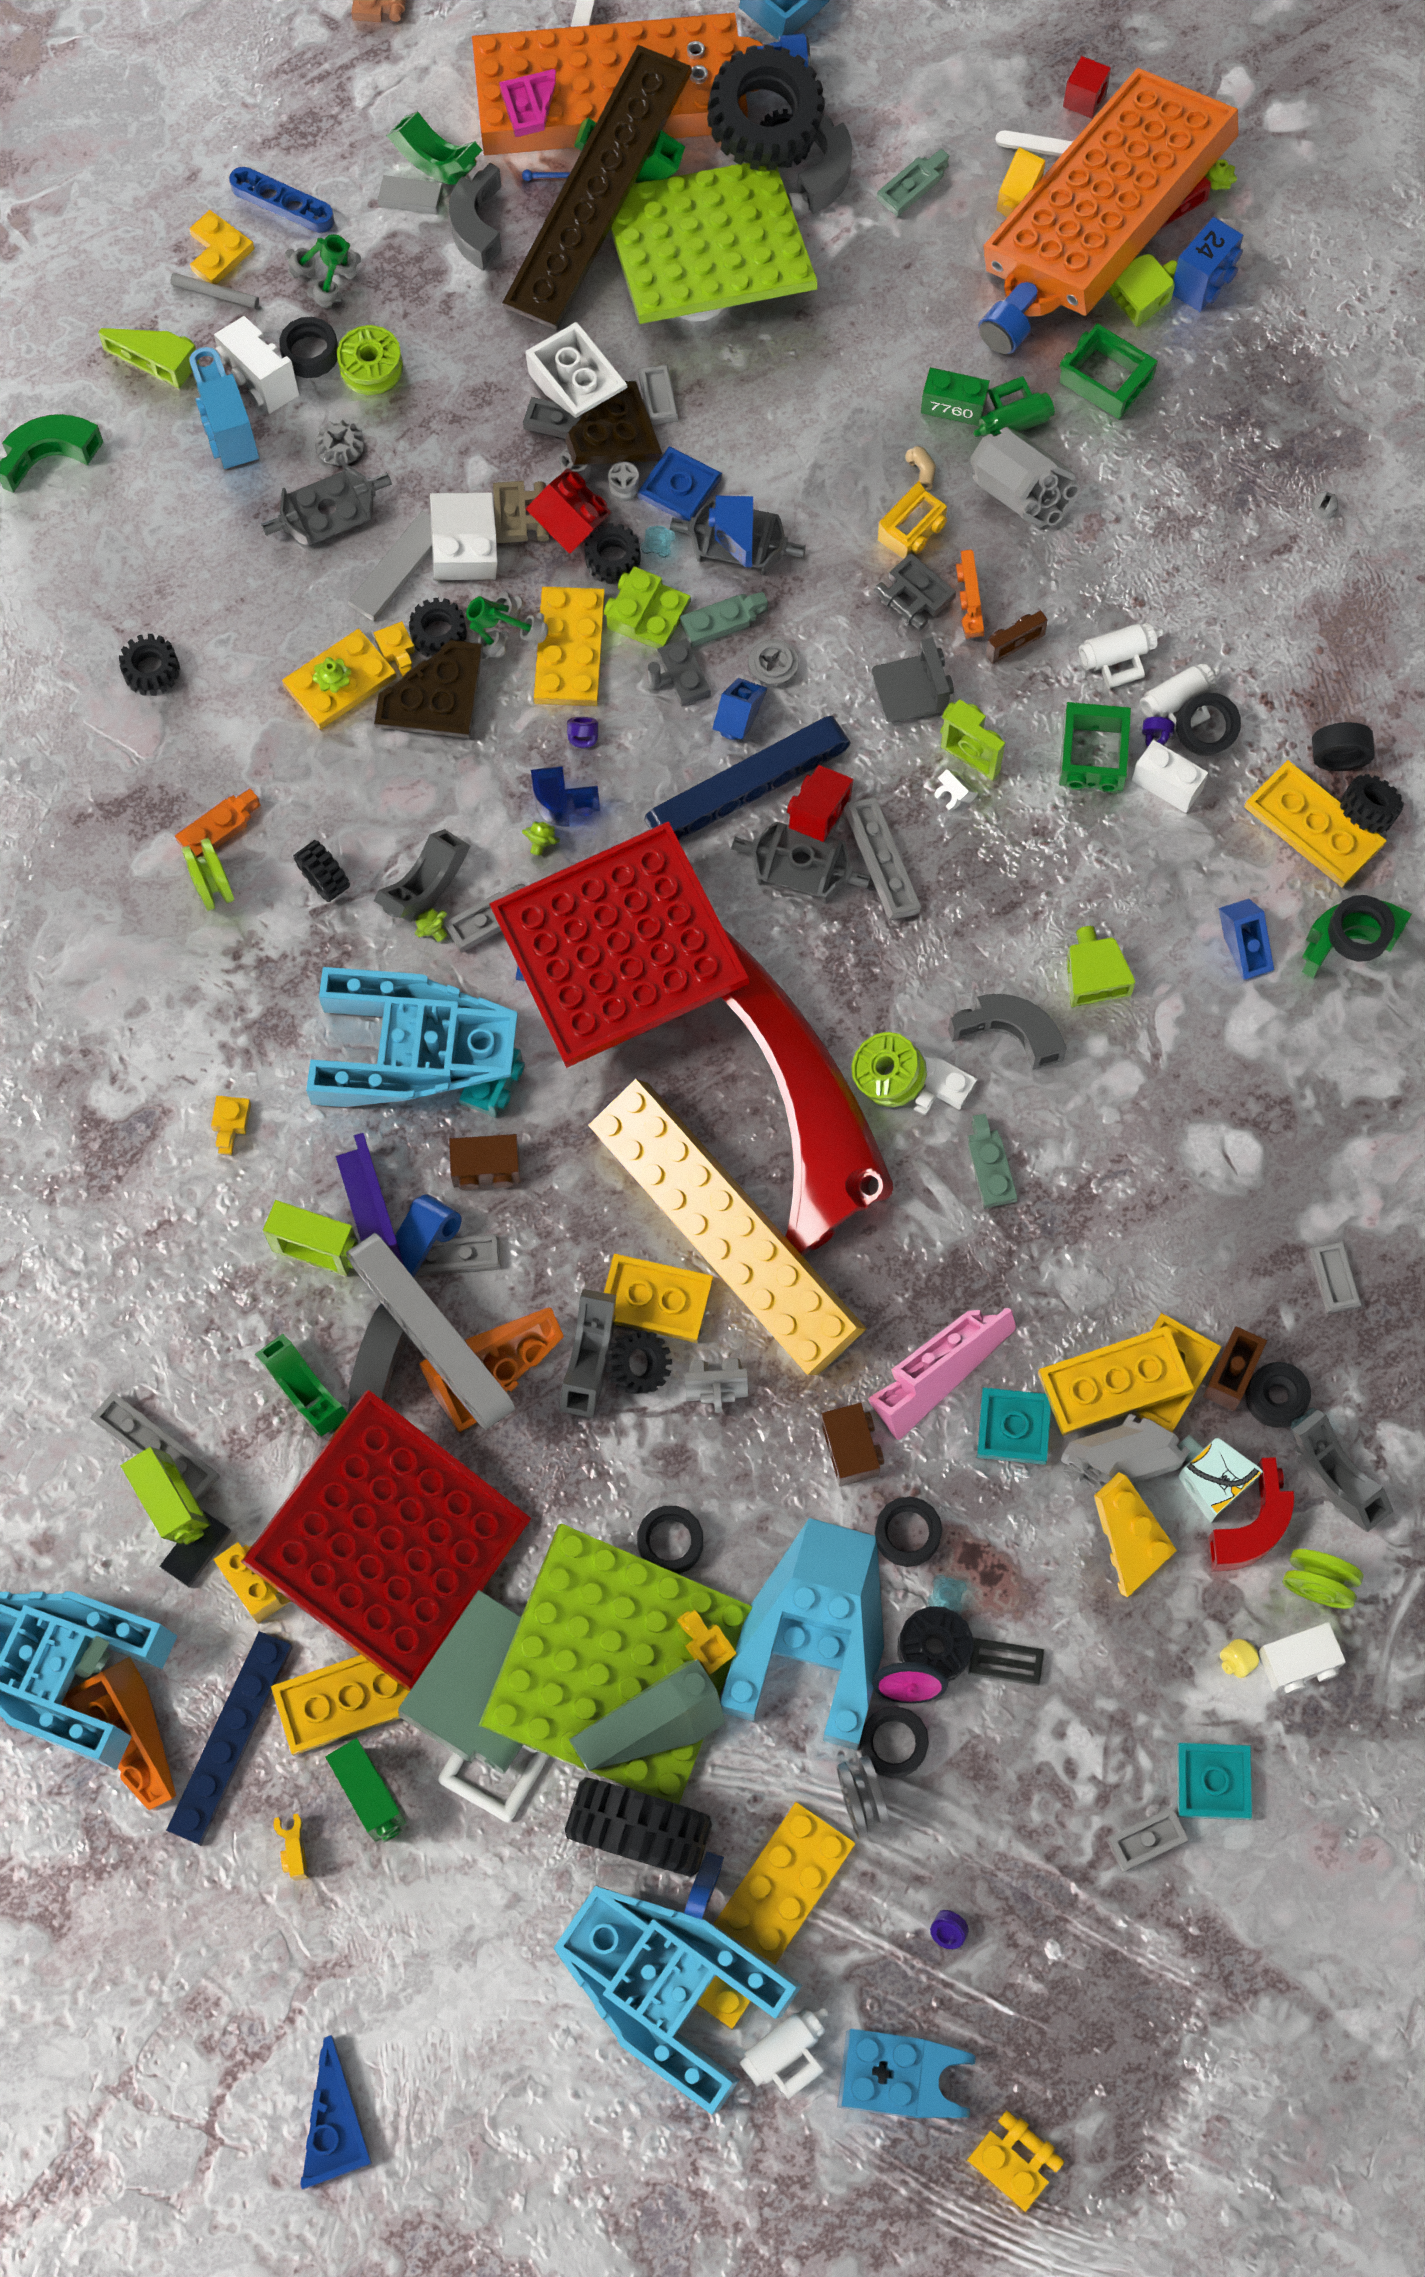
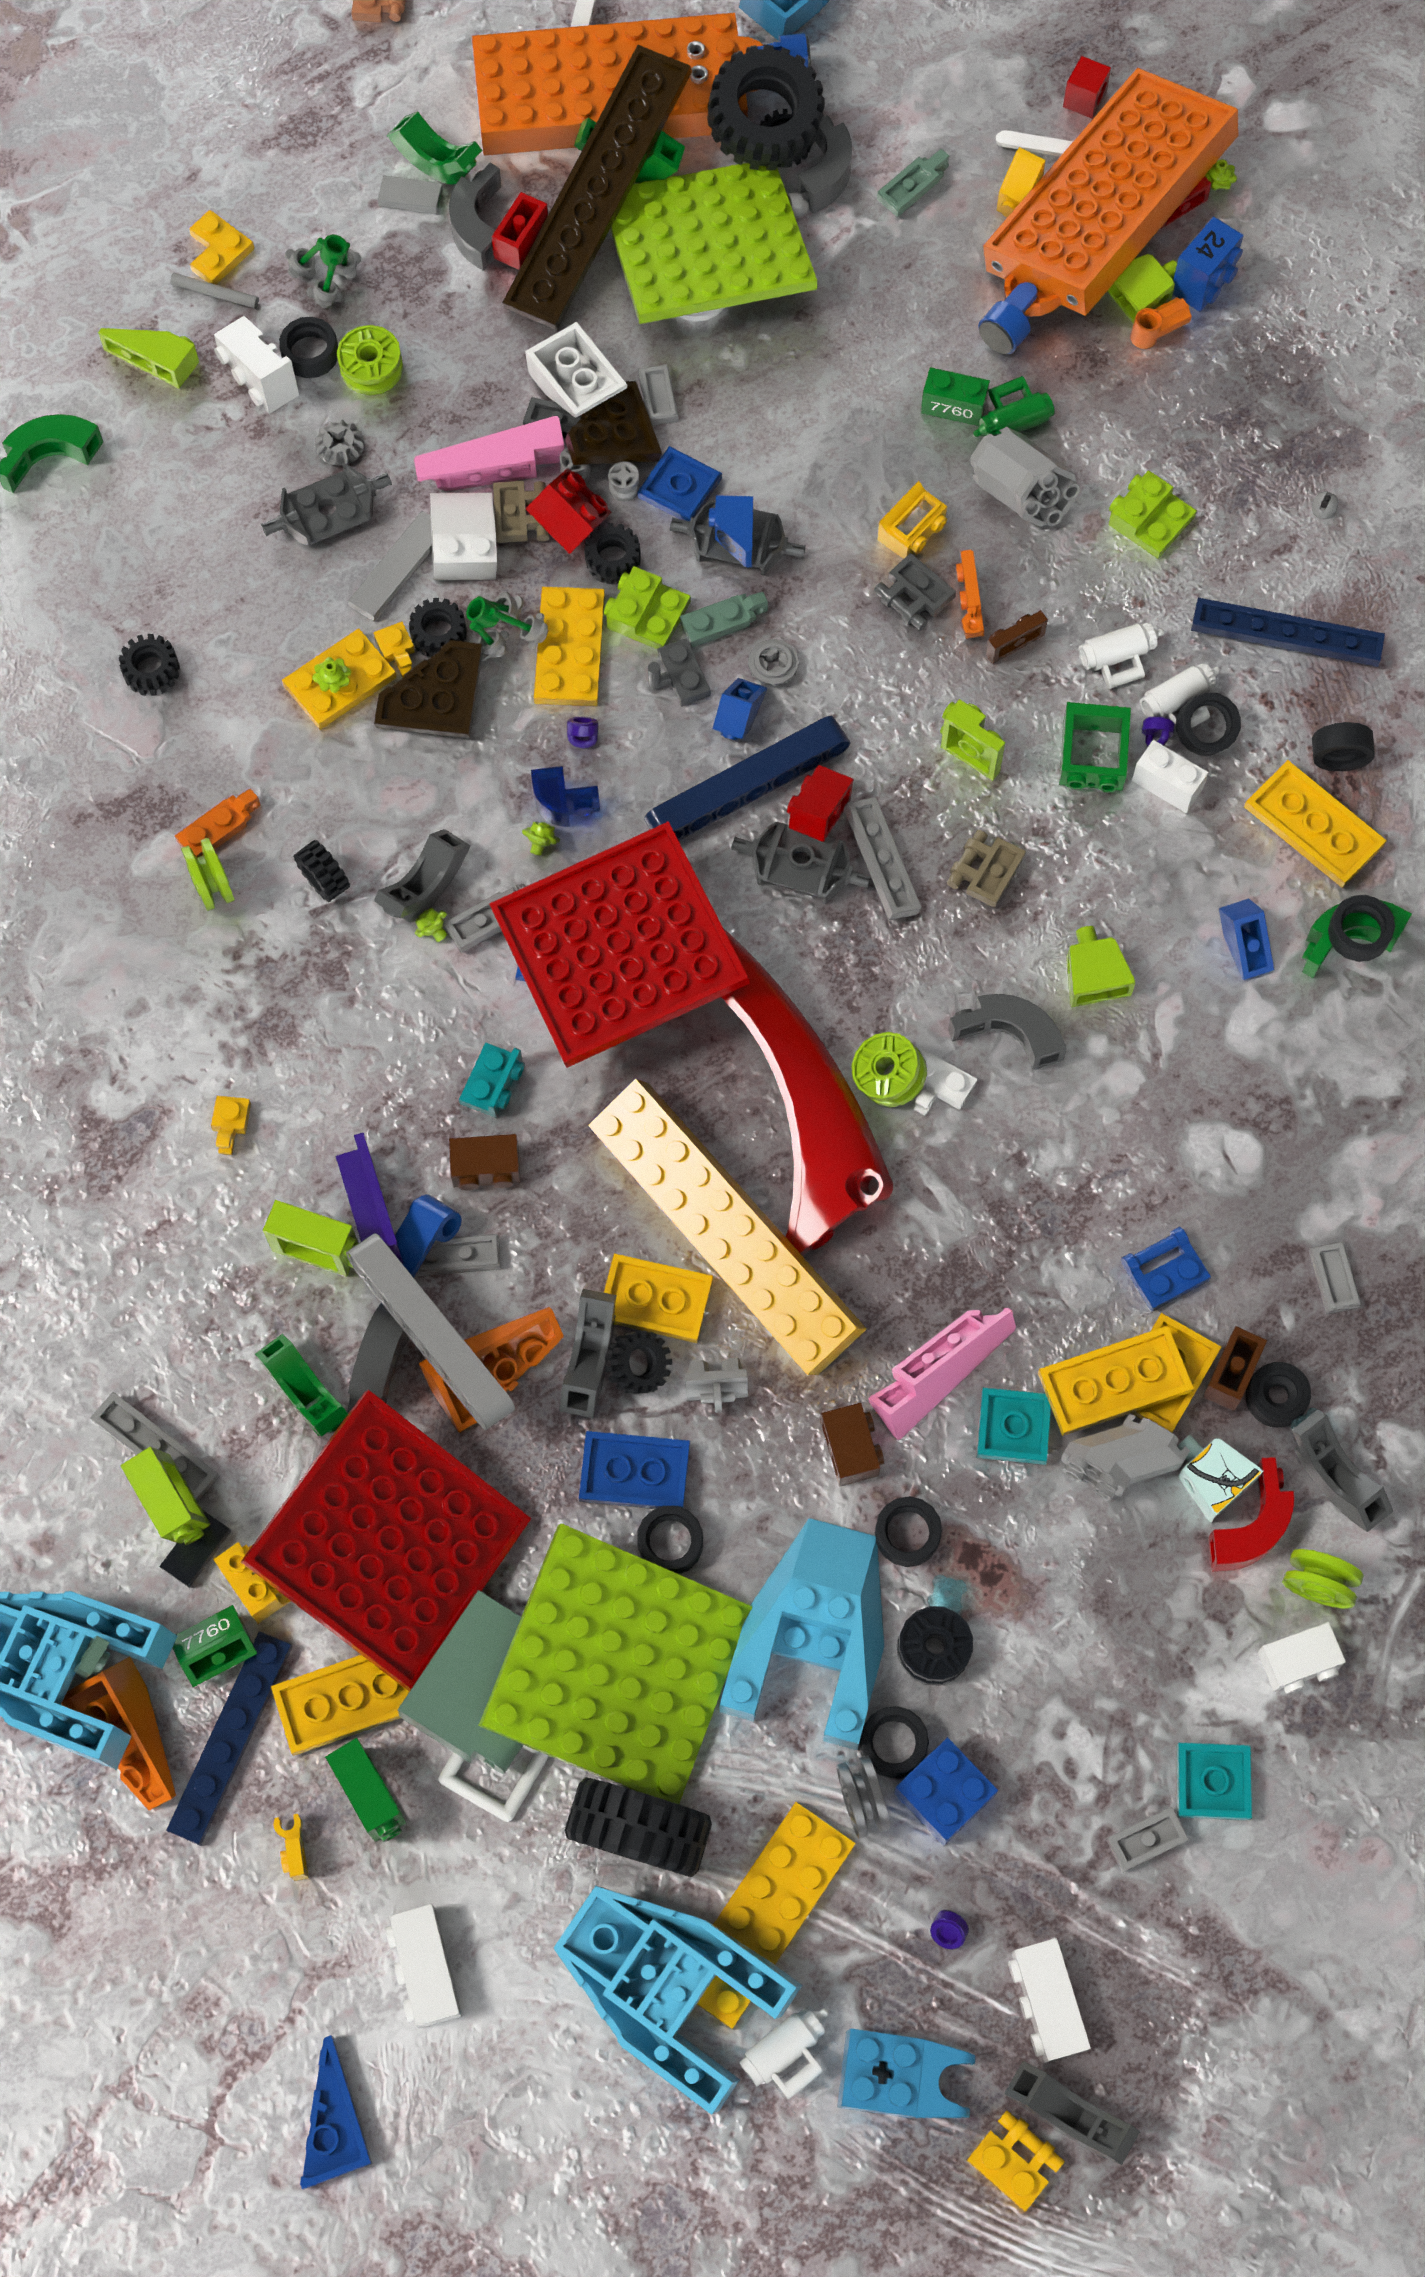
(213, 1646): none -> green brick
(222, 412): dark azure brick -> none
(284, 195): blue beam -> none
(423, 1967): none -> white brick
(428, 1039): medium azure wedge -> none
(494, 458): none -> bright pink wedge
(519, 230): none -> red brick
(528, 101): dark pink wing -> none
(528, 175): blue hinge -> none
(633, 1470): none -> blue plate
(658, 533): clear light blue plate -> none
(660, 1718): sand green wedge -> none
(704, 1885): blue beam -> none
(708, 1644): yellow plate -> none
(910, 1682): wheel -> none
(913, 684): dark grey bracket -> none
(921, 458): tan arm -> none
(945, 1791): none -> blue brick
(957, 786): white tile -> none
(990, 1164): sand green hinge -> none
(995, 872): none -> dark tan plate
(1005, 1675): pearl dark grey tile -> none
(1049, 2001): none -> white brick
(1071, 2114): none -> dark grey arch
(1121, 352): green window -> none
(1133, 1532): yellow wing -> none
(1150, 514): none -> lime plate
(1157, 322): none -> orange piece
(1170, 1279): none -> blue plate
(1239, 1658): light yellow piece -> none
(1288, 632): none -> dark blue plate
(1371, 803): black tyre -> none

